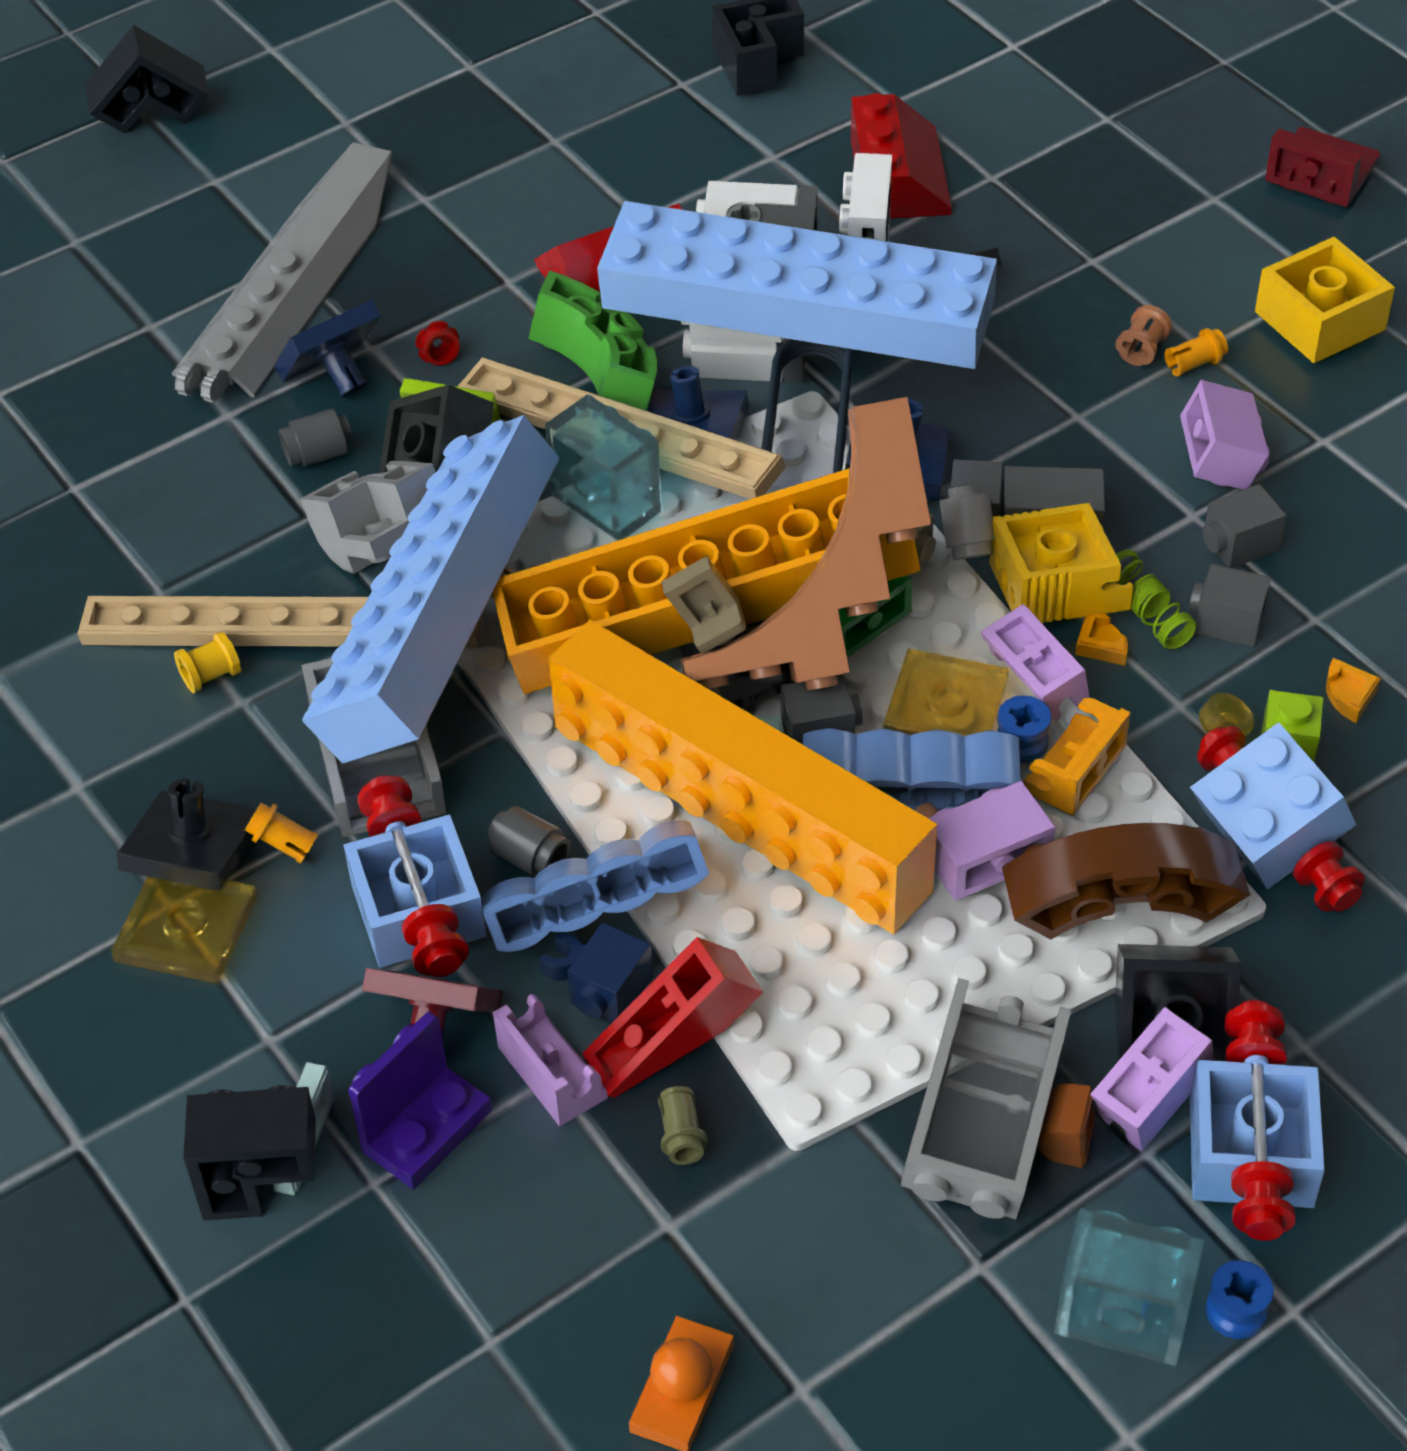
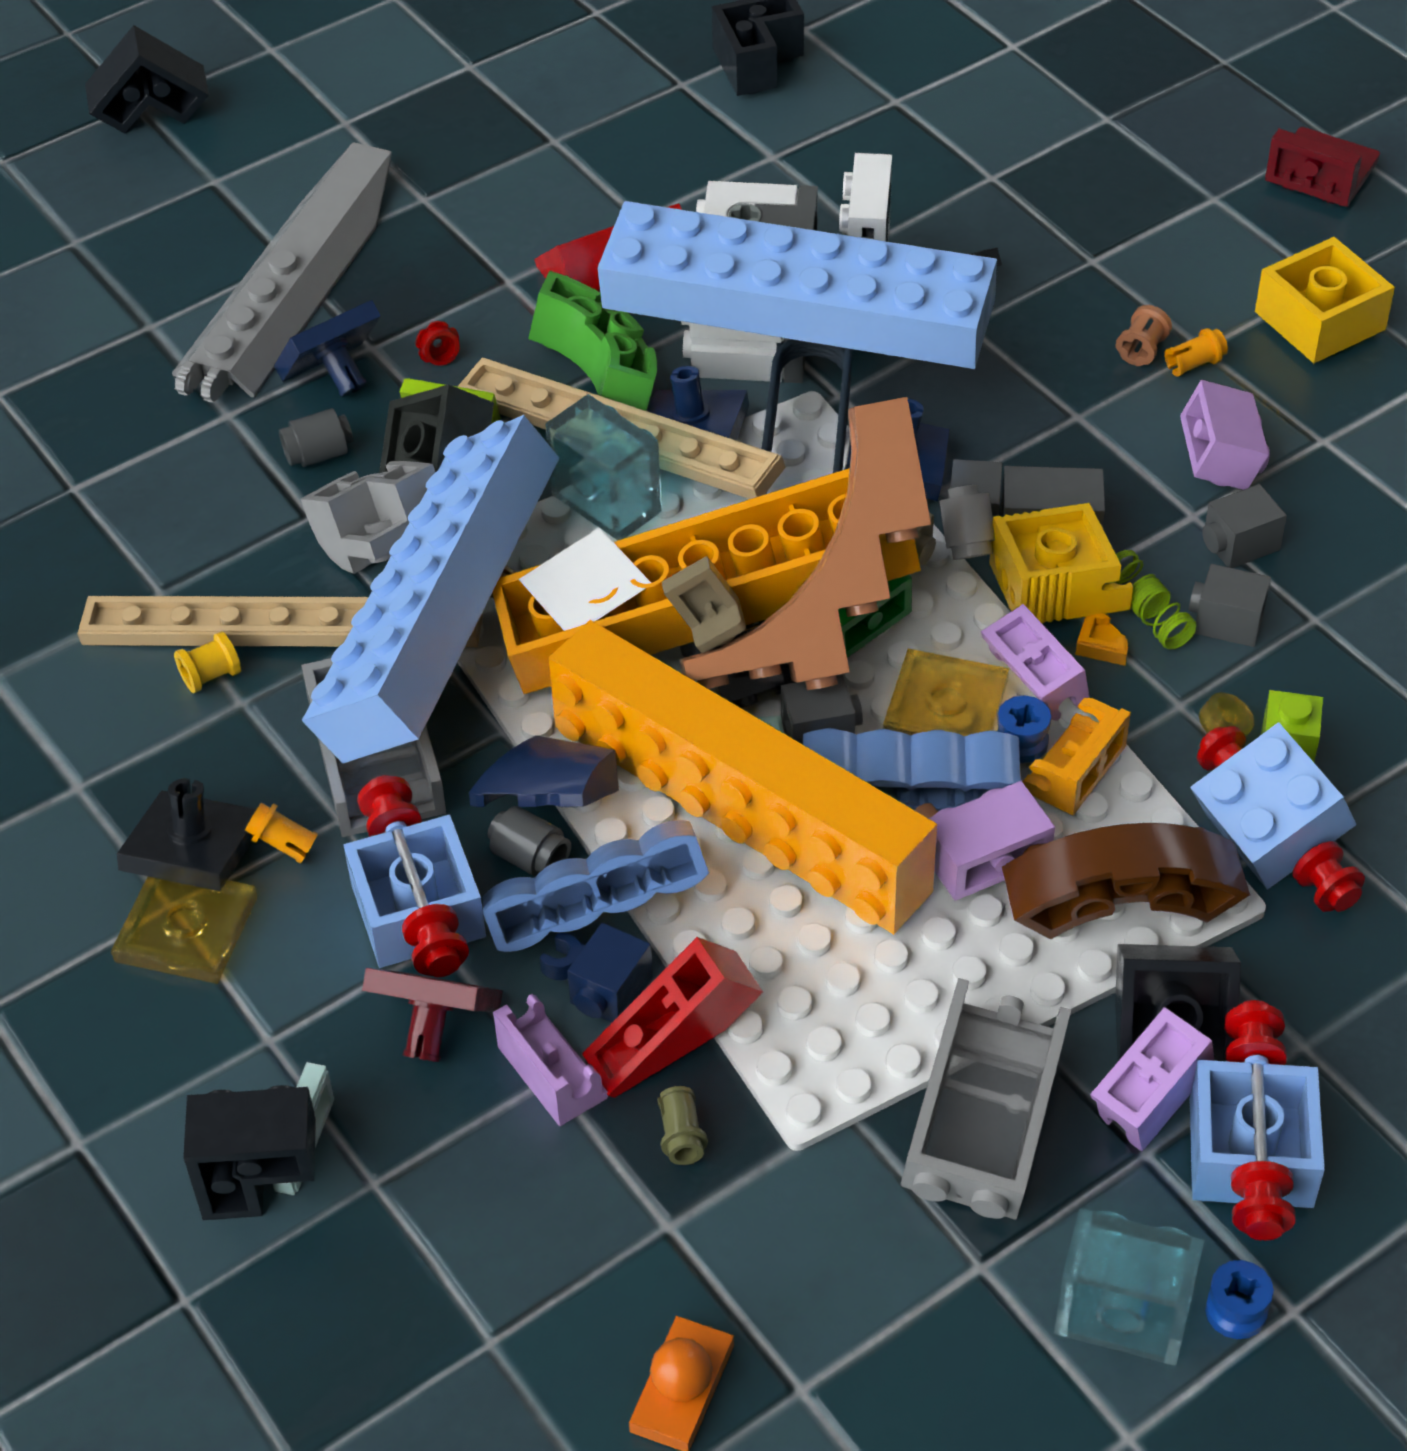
(413, 1106): dark purple bracket -> none
(549, 773): none -> dark blue slope
(581, 574): none -> white sticker
(894, 128): red slope -> none
(1068, 1125): dark orange brick -> none
(1350, 689): light orange tile -> none

